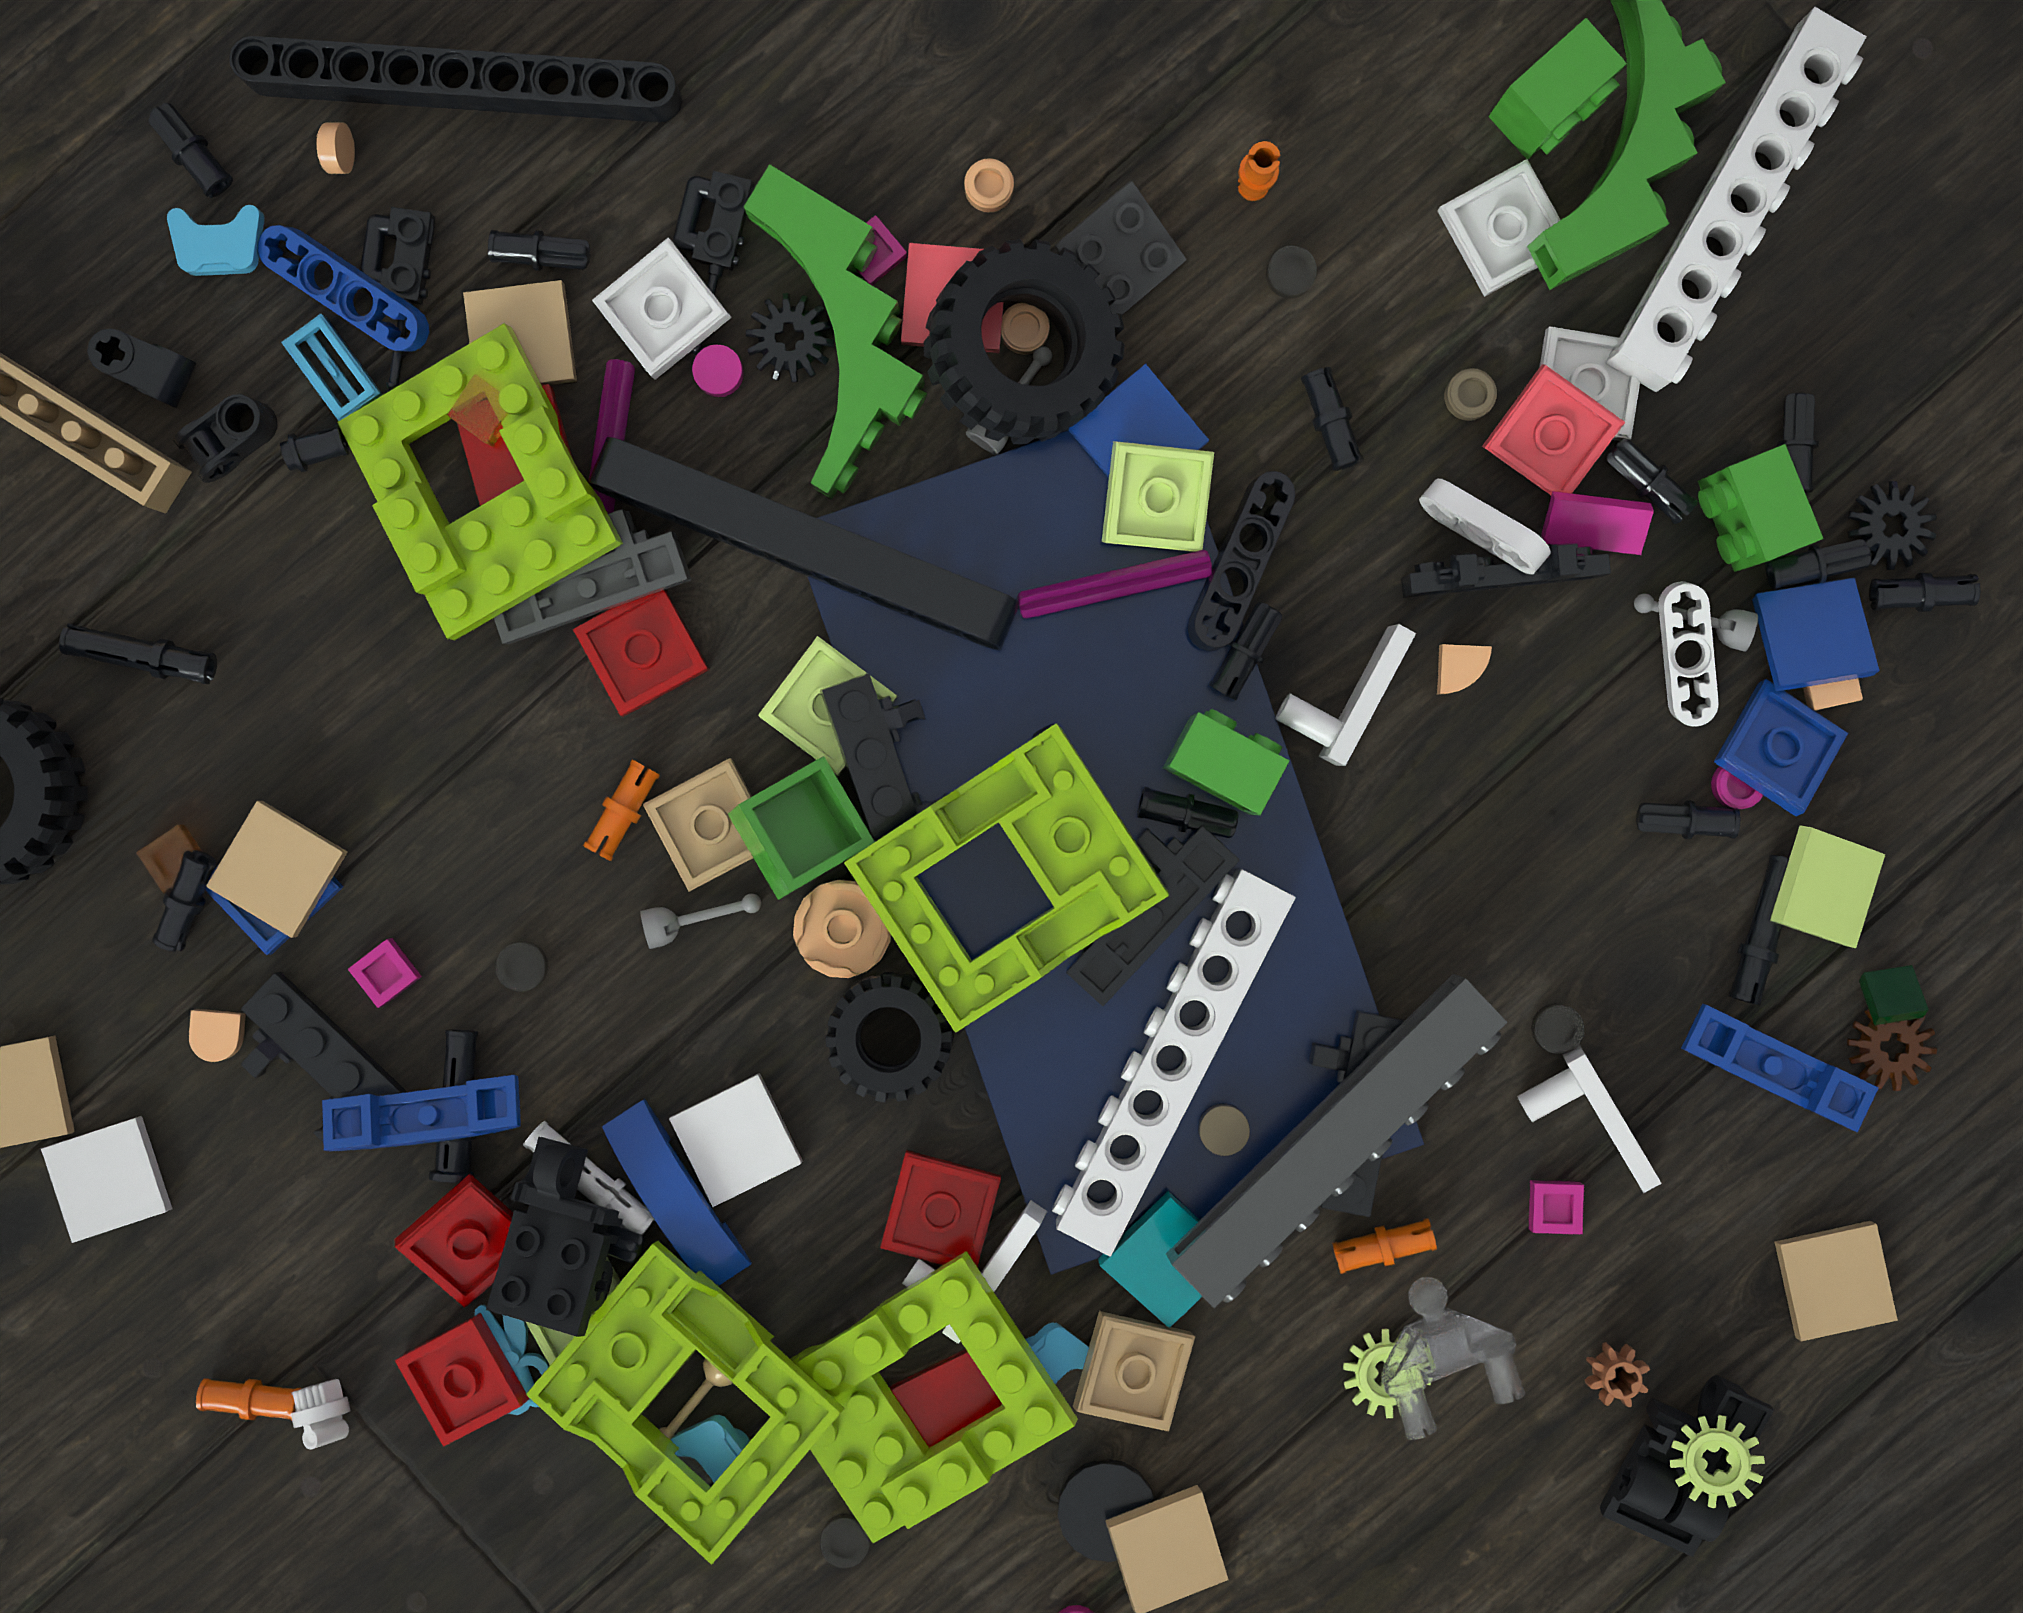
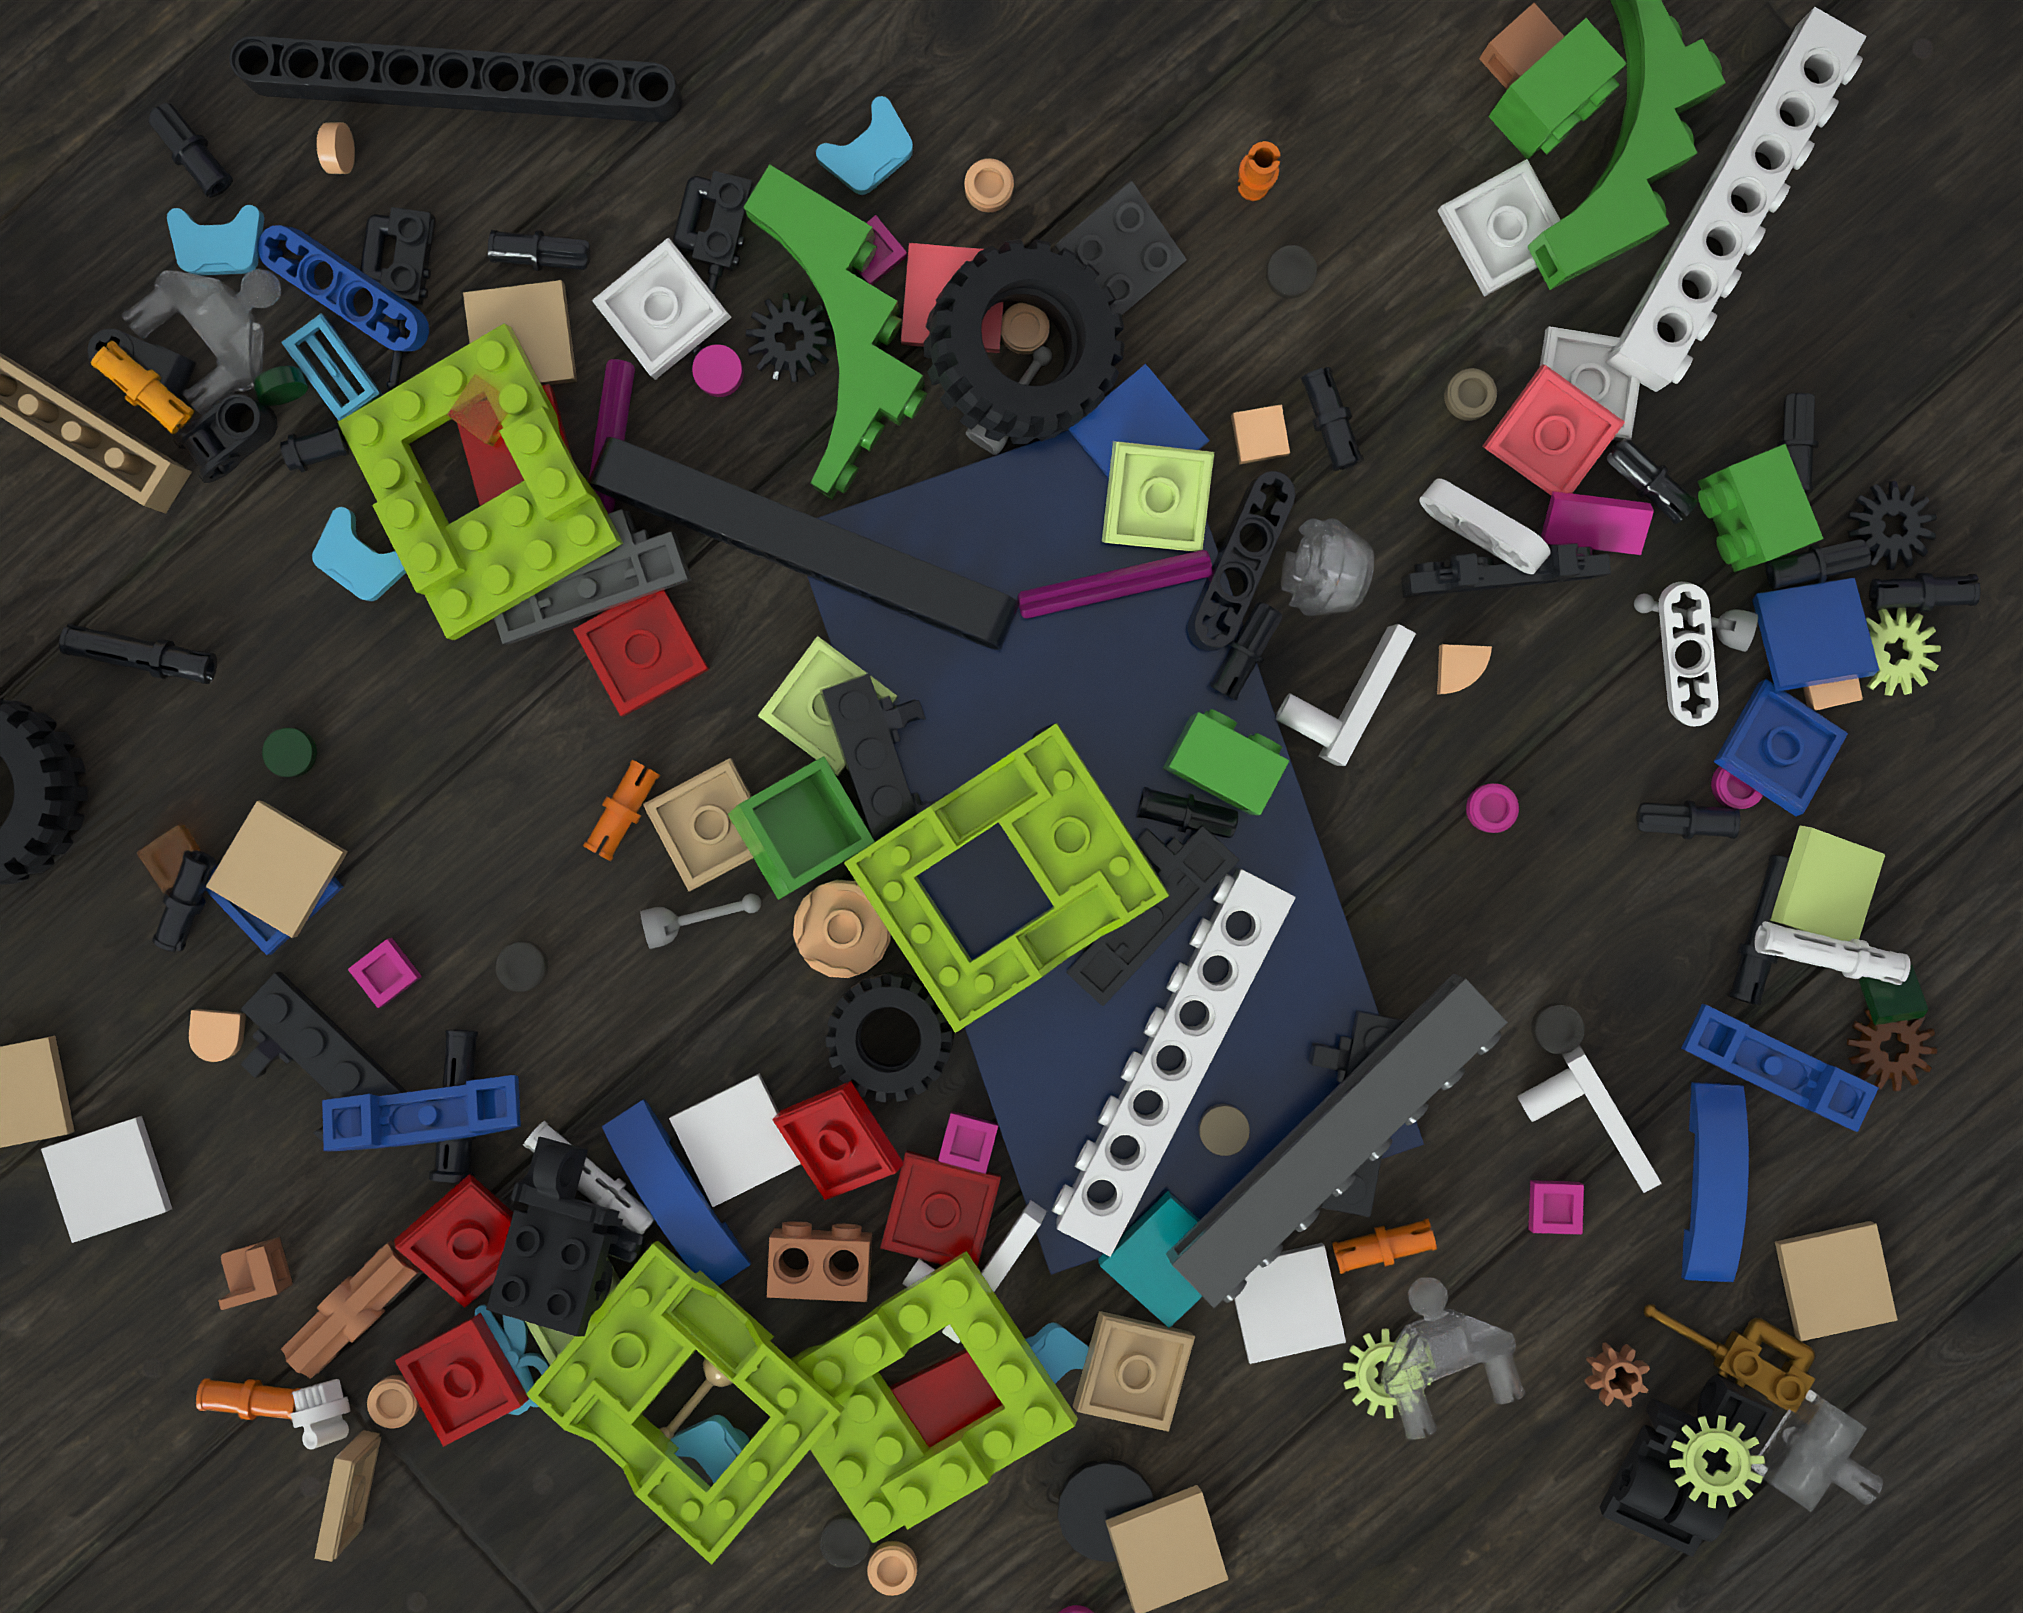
(142, 387): none -> light orange pin
(221, 321): none -> clear connector
(255, 1273): none -> nougat panel
(280, 385): none -> dark green tile
(289, 752): none -> dark green tile
(348, 1495): none -> tan tile
(349, 1310): none -> nougat piece
(352, 561): none -> medium azure piece
(392, 1402): none -> light nougat tile
(820, 1278): none -> nougat brick
(838, 1141): none -> red tile
(871, 155): none -> medium azure piece
(892, 1568): none -> light nougat tile
(968, 1142): none -> dark pink tile
(1260, 434): none -> light nougat tile
(1289, 1306): none -> white tile
(1328, 569): none -> clear cone
(1492, 808): none -> dark pink tile
(1520, 45): none -> nougat panel
(1718, 1183): none -> blue slope
(1741, 1359): none -> pearl gold piece
(1813, 1451): none -> clear brick
(1851, 957): none -> white pin
(1914, 642): none -> yellowish green gear

